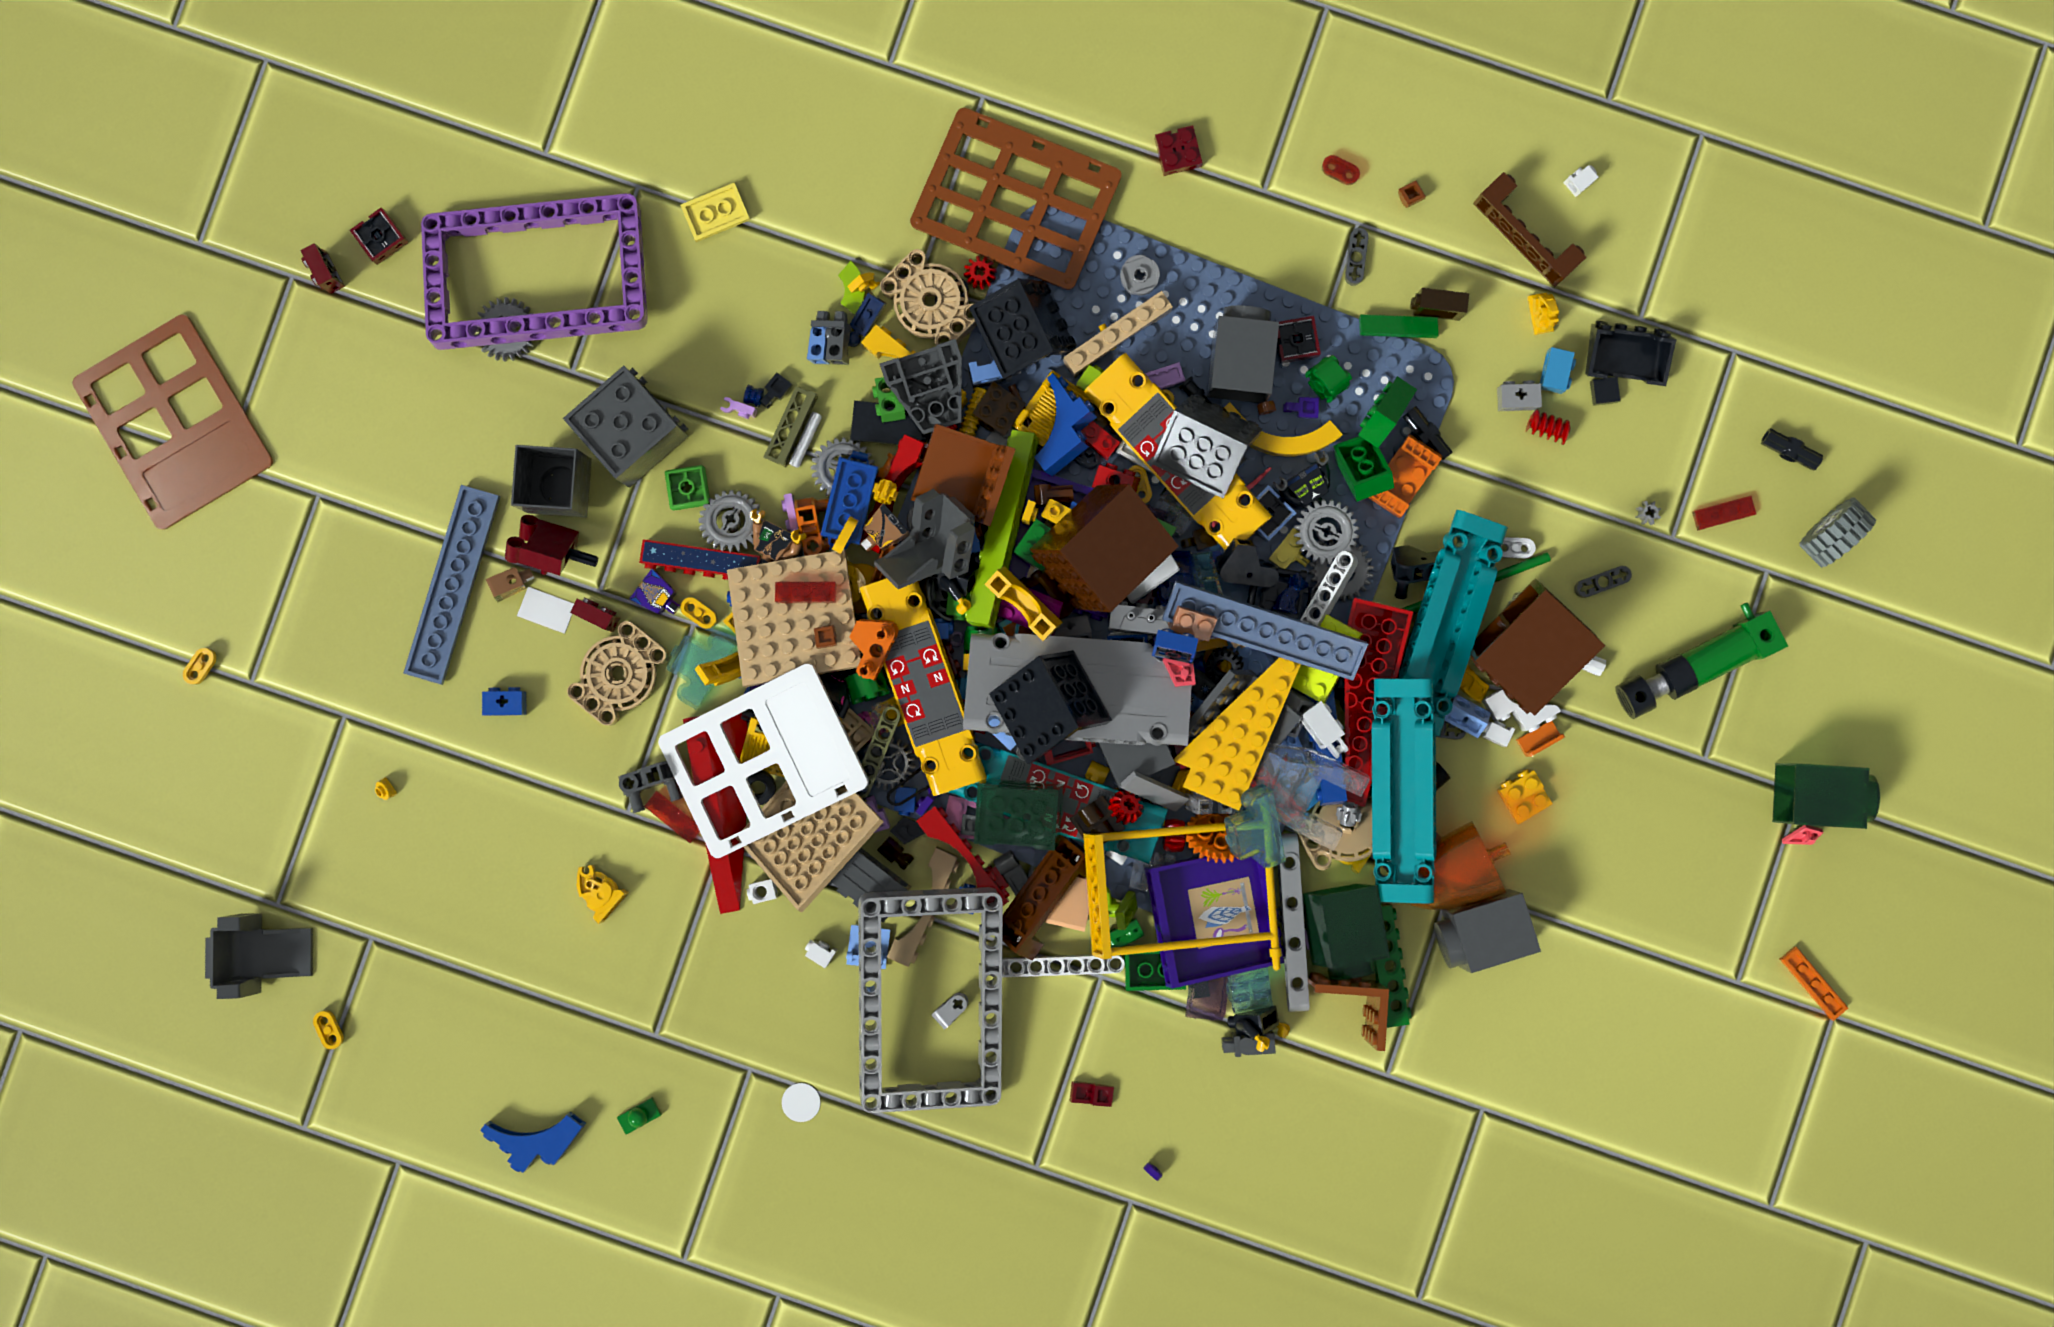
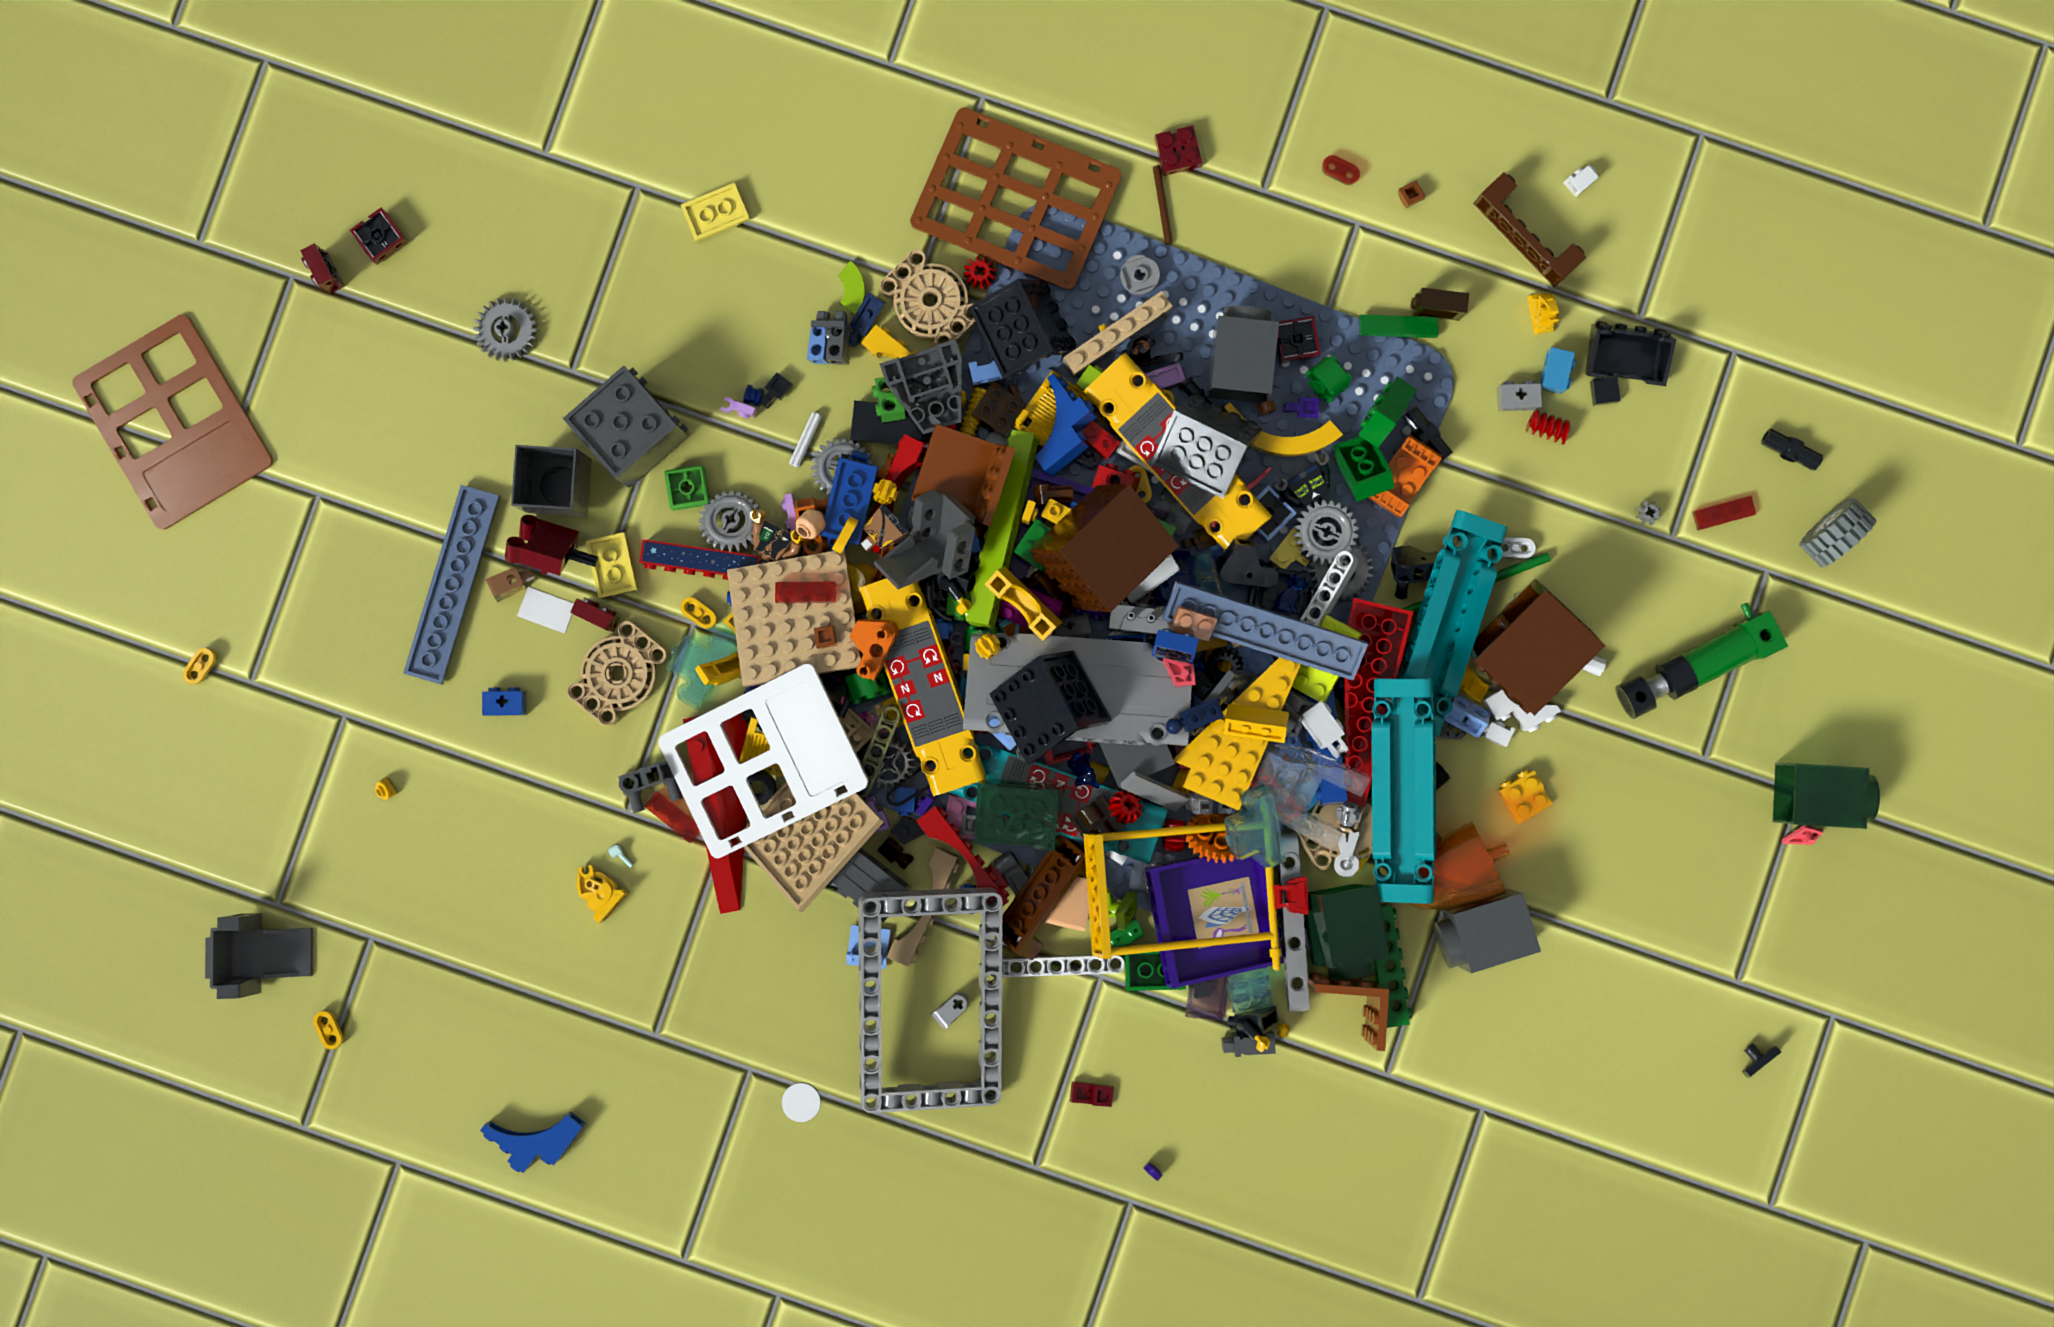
(539, 325): medium lavender beam -> none
(614, 568): none -> light yellow plate
(616, 850): none -> light aqua hand
(639, 1116): green tile -> none
(655, 594): torso -> none
(770, 887): white brick -> none
(797, 426): olive fence -> none
(810, 524): none -> light nougat head
(819, 952): white brick -> none
(863, 282): yellow plate -> none
(987, 646): none -> yellow gear
(1081, 767): none -> clear blue animal
(1137, 341): none -> black piece
(1162, 205): none -> reddish brown bar
(1195, 717): none -> dark blue plate
(1256, 723): none -> yellow panel
(1296, 895): none -> red piece
(1346, 863): none -> white piece
(1353, 242): dark grey beam -> none
(1540, 739): orange panel -> none
(1615, 571): dark grey beam -> none
(1759, 1059): none -> black tile
(1813, 983): orange tile -> none

